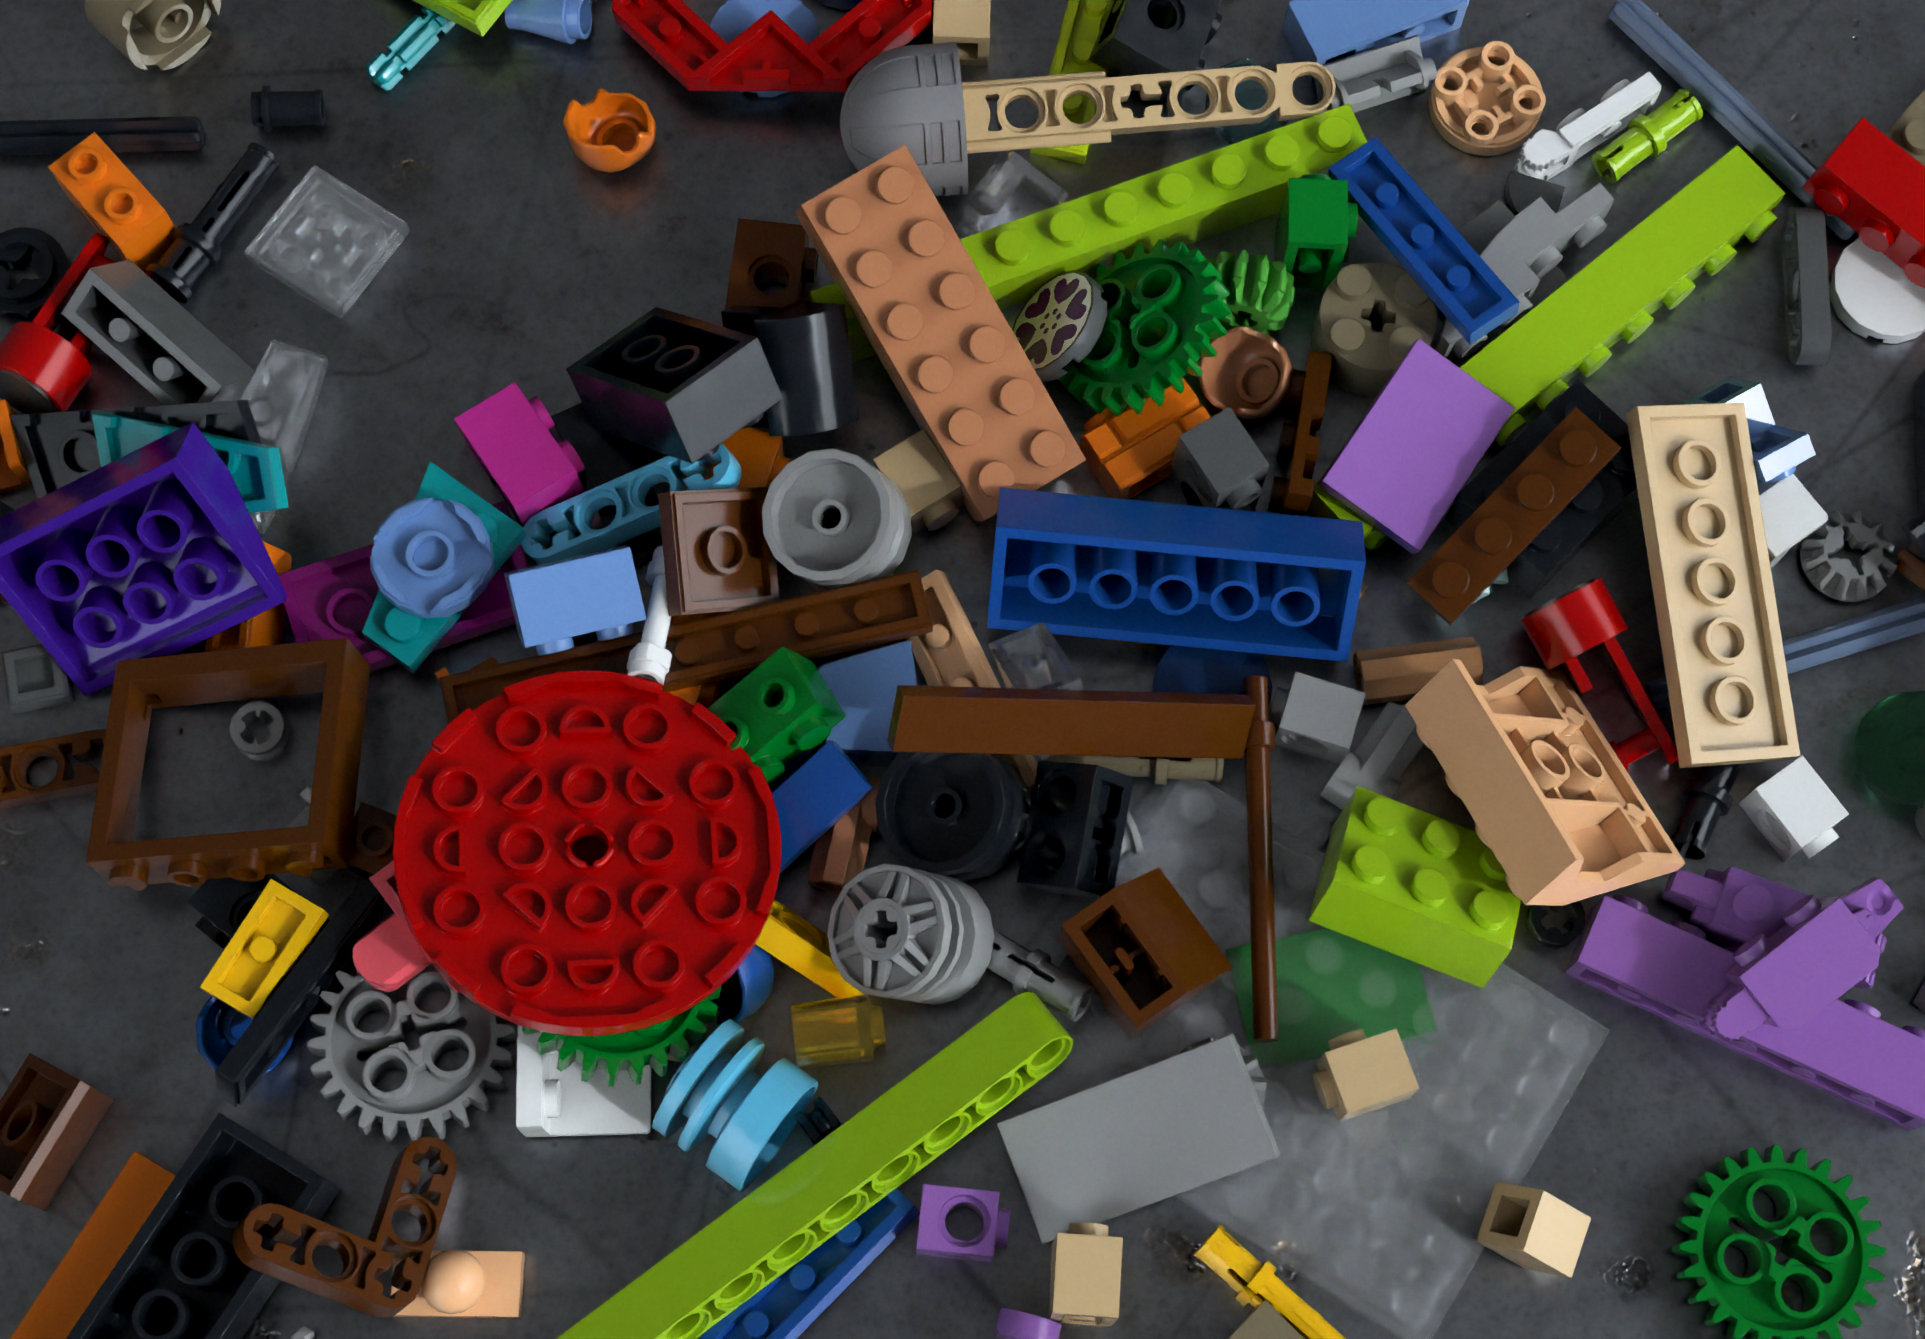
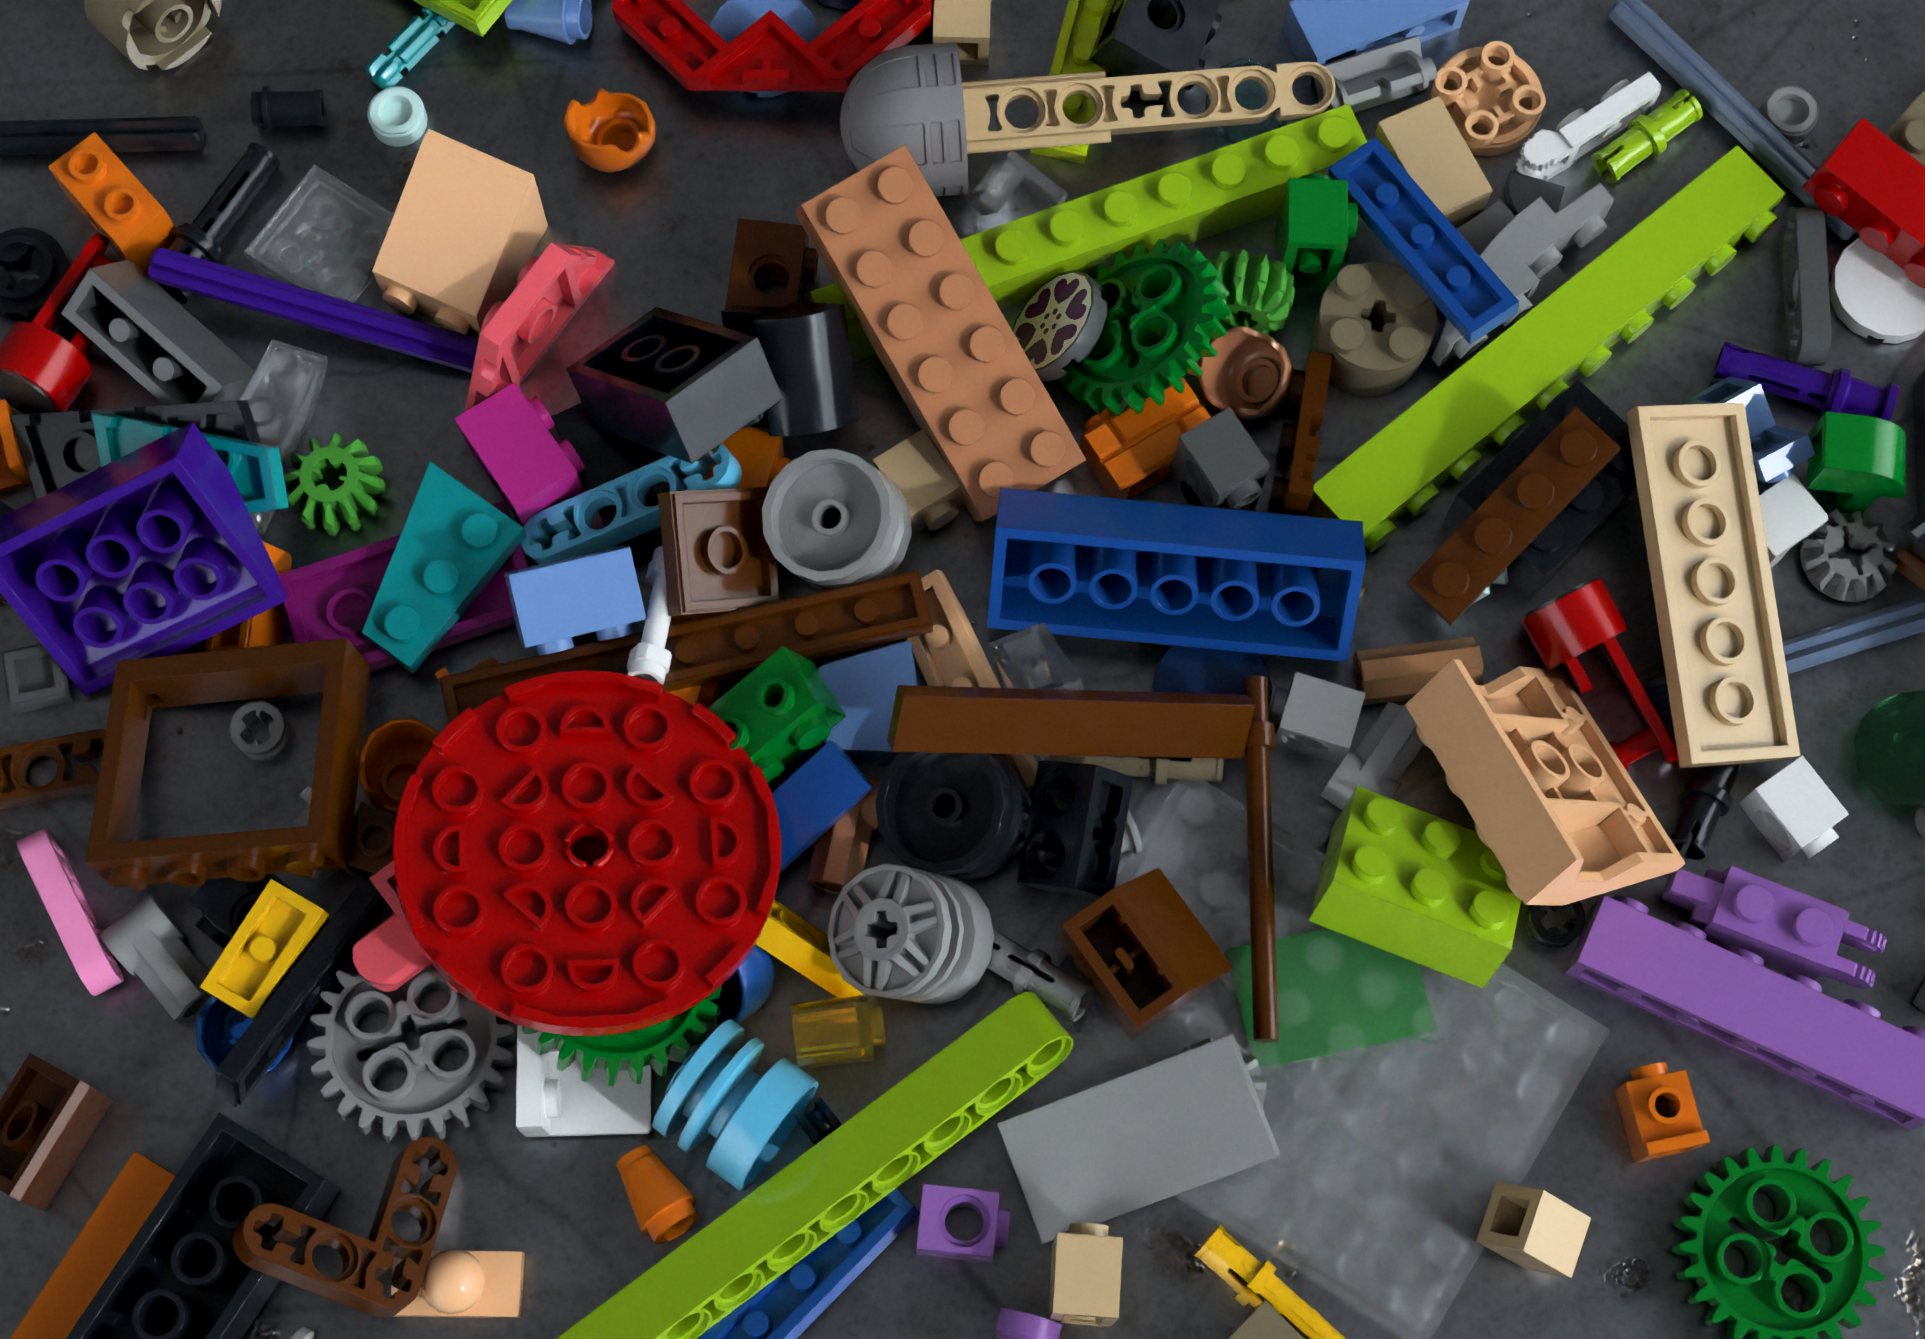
(69, 911): none -> bright pink beam
(153, 948): none -> light grey piece
(312, 309): none -> dark purple axle
(324, 464): none -> bright green gear
(391, 757): none -> orange hair
(397, 116): none -> light aqua tile
(432, 558): medium blue tile -> none
(458, 235): none -> light nougat slope
(533, 316): none -> coral wing
(656, 1196): none -> orange cone
(1363, 1073): tan brick -> none
(1416, 446): medium lavender tile -> none
(1437, 159): none -> tan brick
(1646, 1130): none -> orange brick
(1791, 112): none -> light grey tile
(1805, 962): medium lavender hinge -> none
(1827, 391): none -> dark purple pin
(1857, 459): none -> green brick

